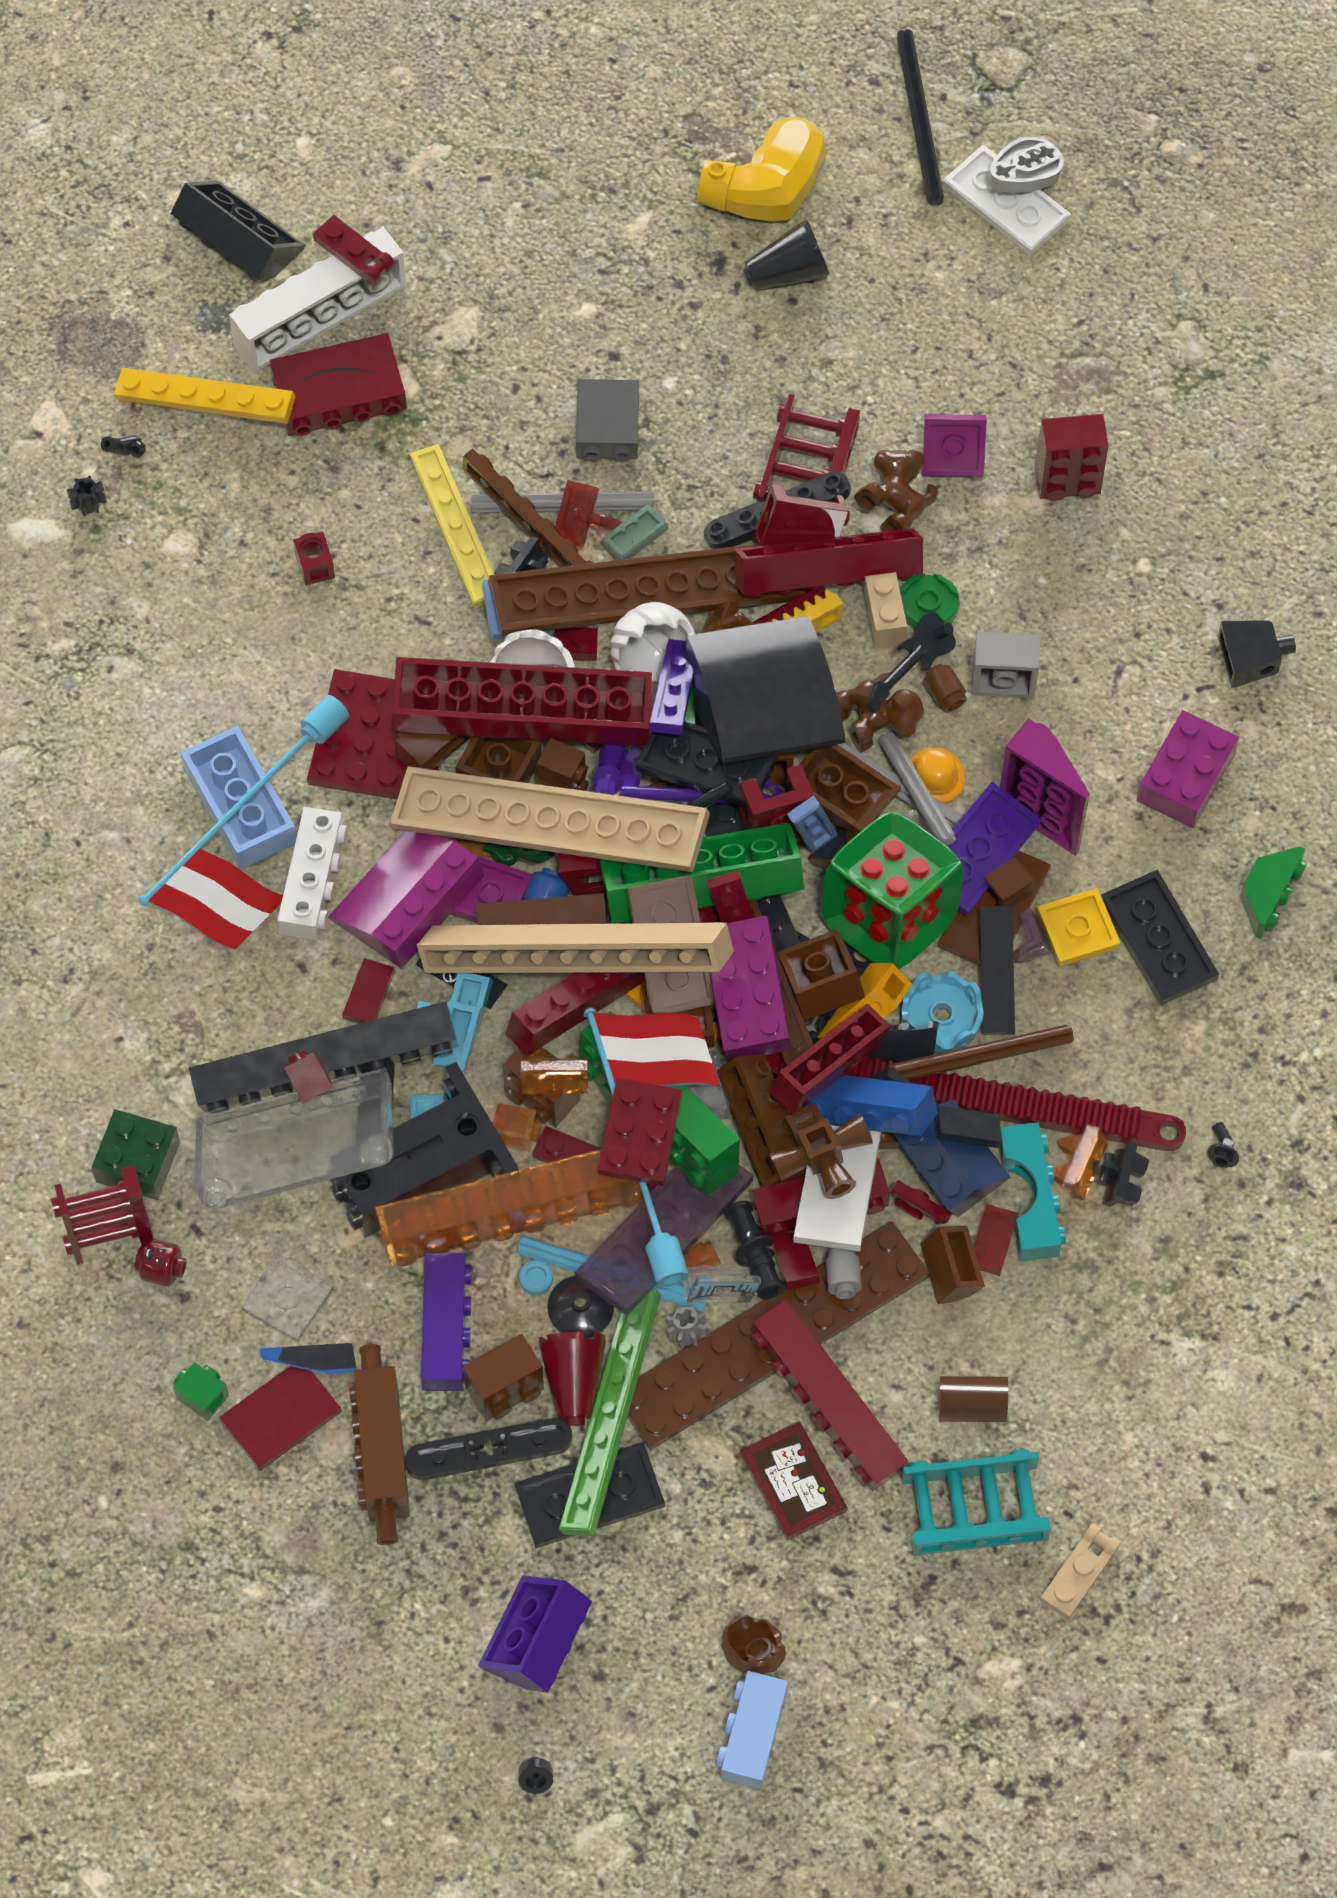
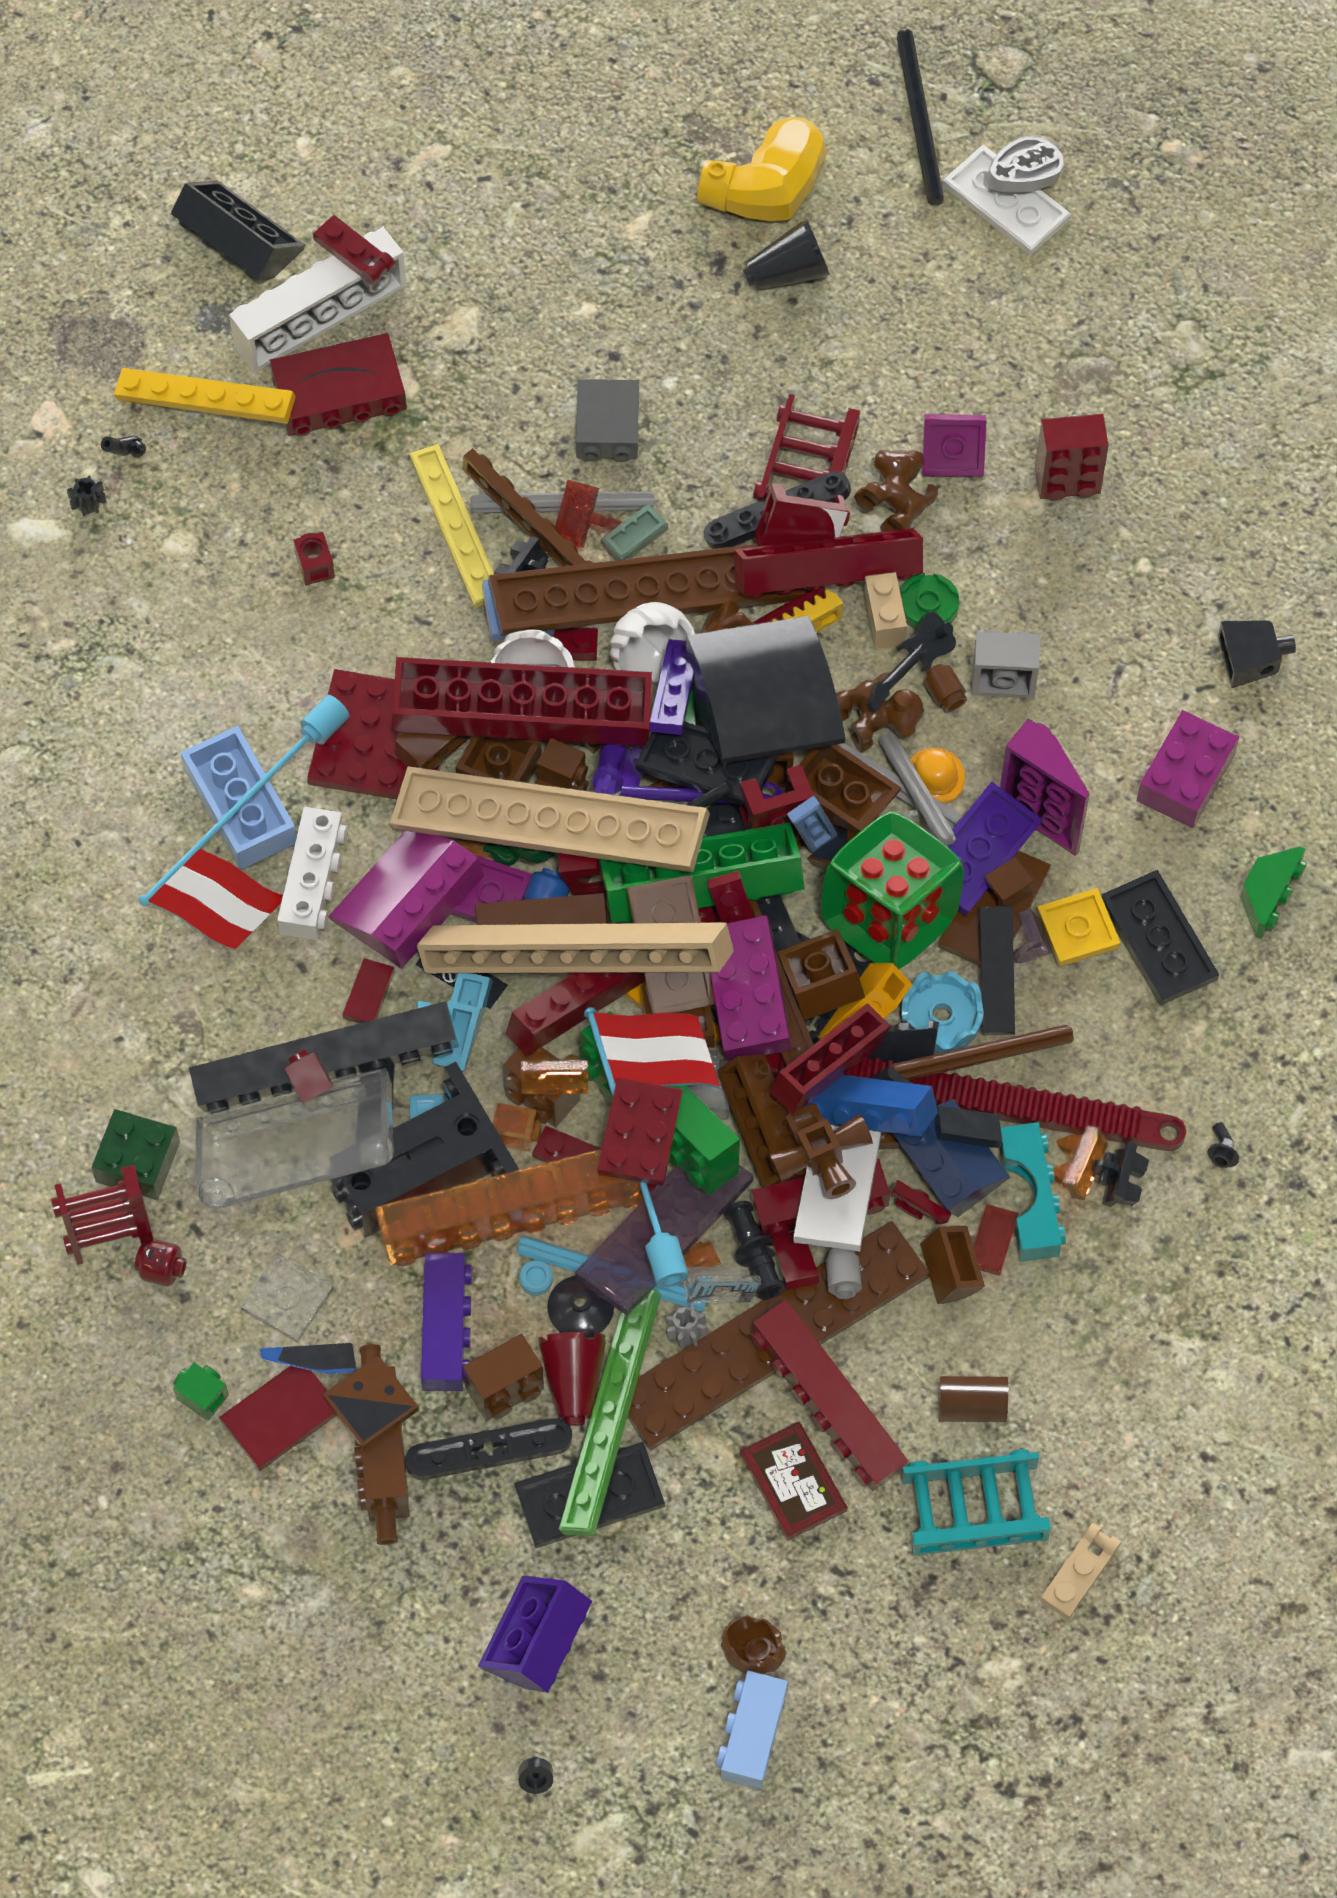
(370, 1402): none -> tile

